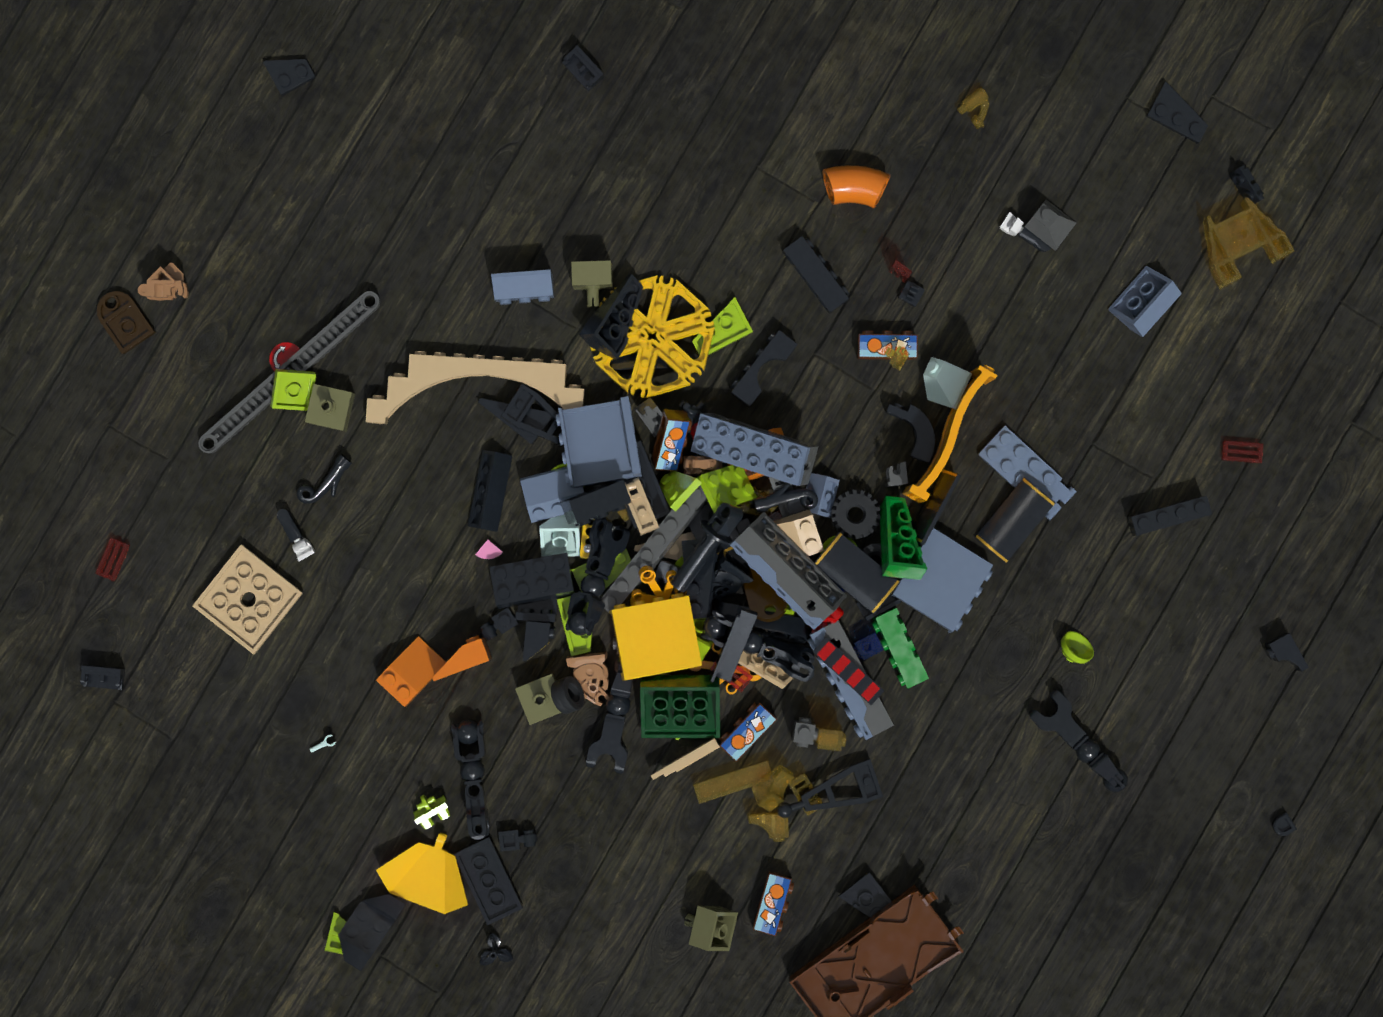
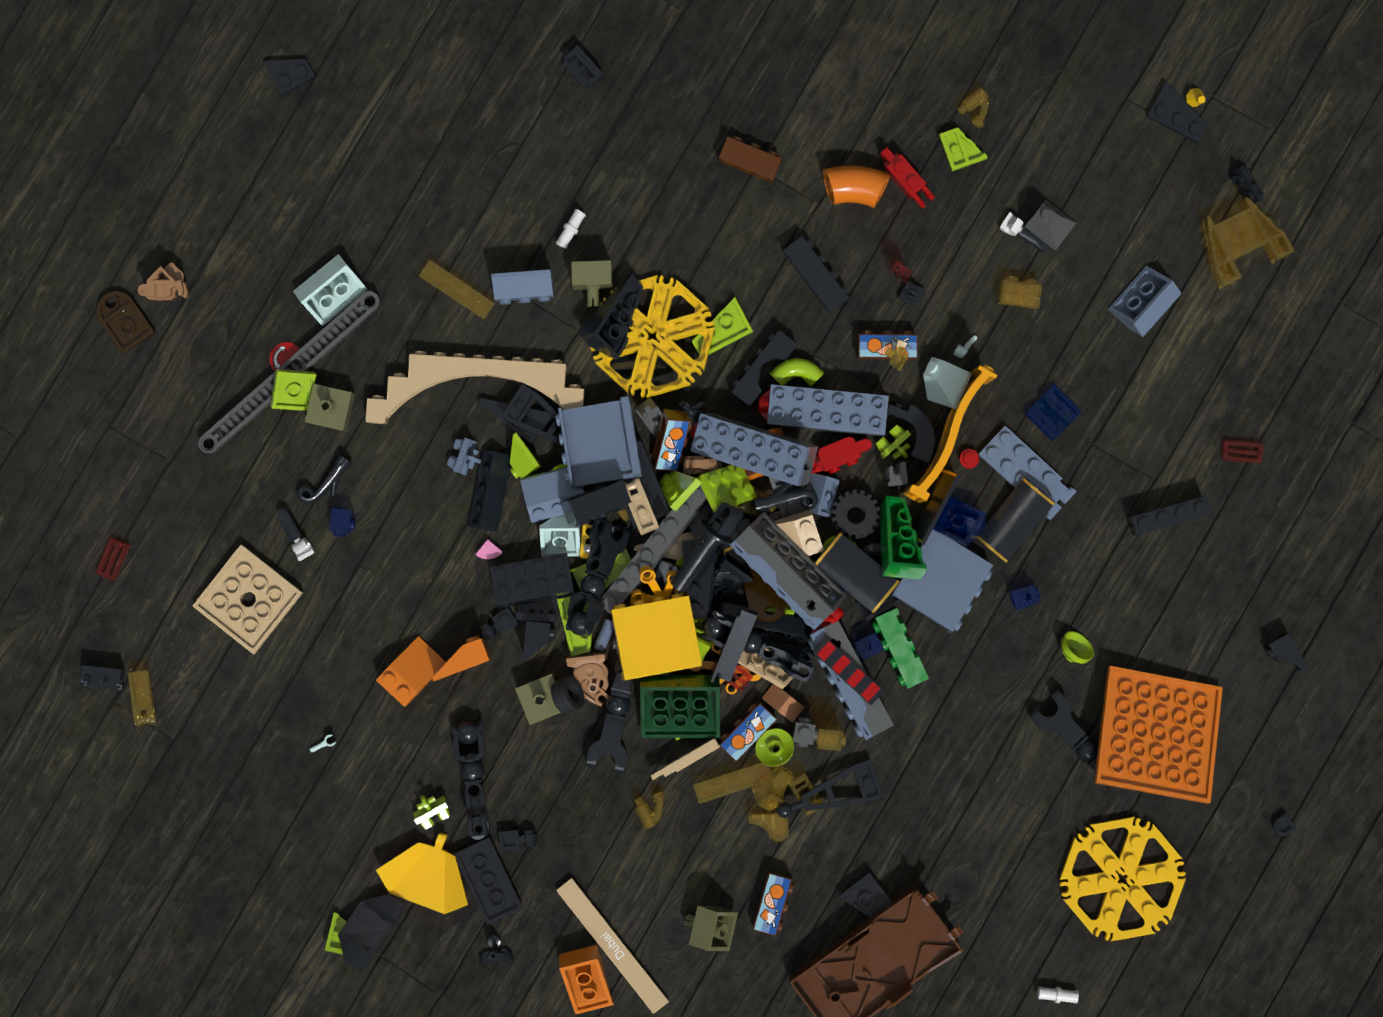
(141, 697): none -> clear yellow plate
(330, 290): none -> light aqua slope
(342, 522): none -> clear blue brick
(456, 289): none -> clear yellow plate
(466, 457): none -> sand blue hips
(522, 459): none -> lime slope
(570, 229): none -> white pin
(585, 979): none -> orange slope
(604, 635): none -> sand blue hinge
(612, 945): none -> tan tile
(645, 813): none -> clear yellow plant
(750, 159): none -> reddish brown brick
(770, 740): none -> lime dish
(783, 702): none -> nougat slope
(796, 368): none -> lime cylinder
(824, 410): none -> sand blue piece
(840, 453): none -> red hinge
(885, 447): none -> lime hips
(905, 177): none -> red hinge
(960, 150): none -> lime wing
(960, 522): none -> clear blue slope
(961, 351): none -> light aqua hand
(969, 458): none -> red plate
(1020, 293): none -> clear yellow brick
(1024, 596): none -> clear blue brick
(1053, 413): none -> clear blue slope
(1057, 995): none -> white pin
(1104, 882): none -> yellow plate
(1158, 735): none -> orange plate
(1195, 97): none -> yellow rock

